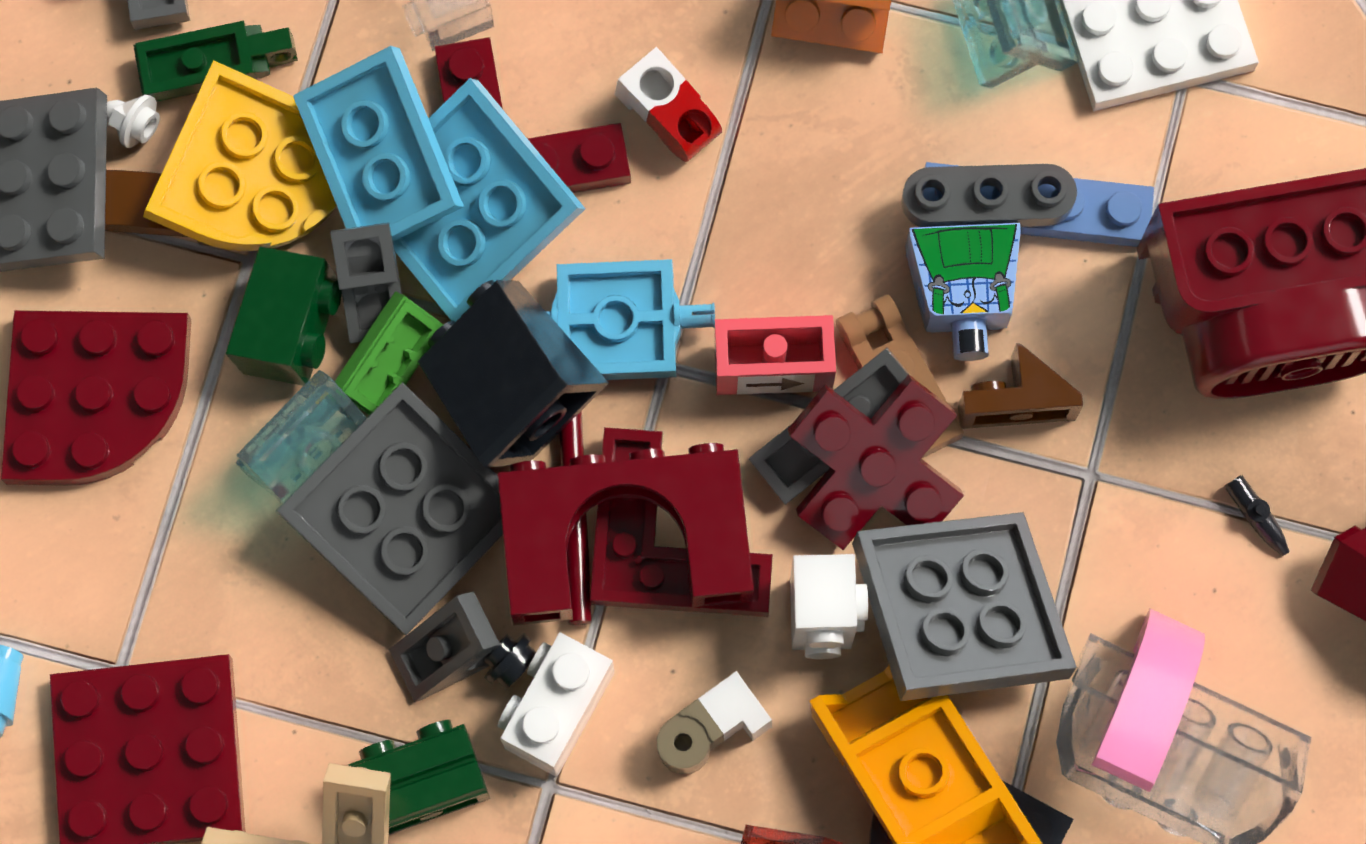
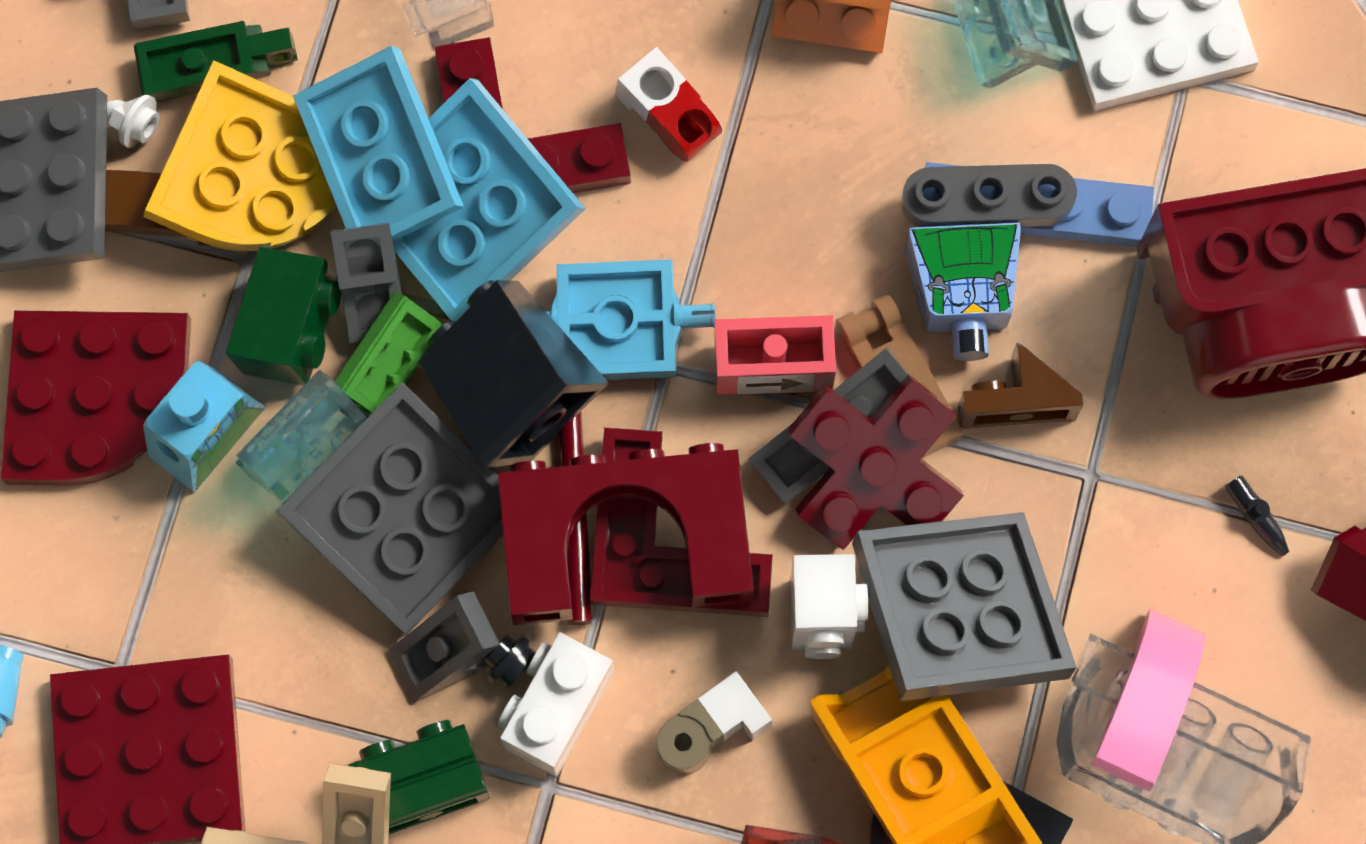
(199, 423): none -> medium azure torso

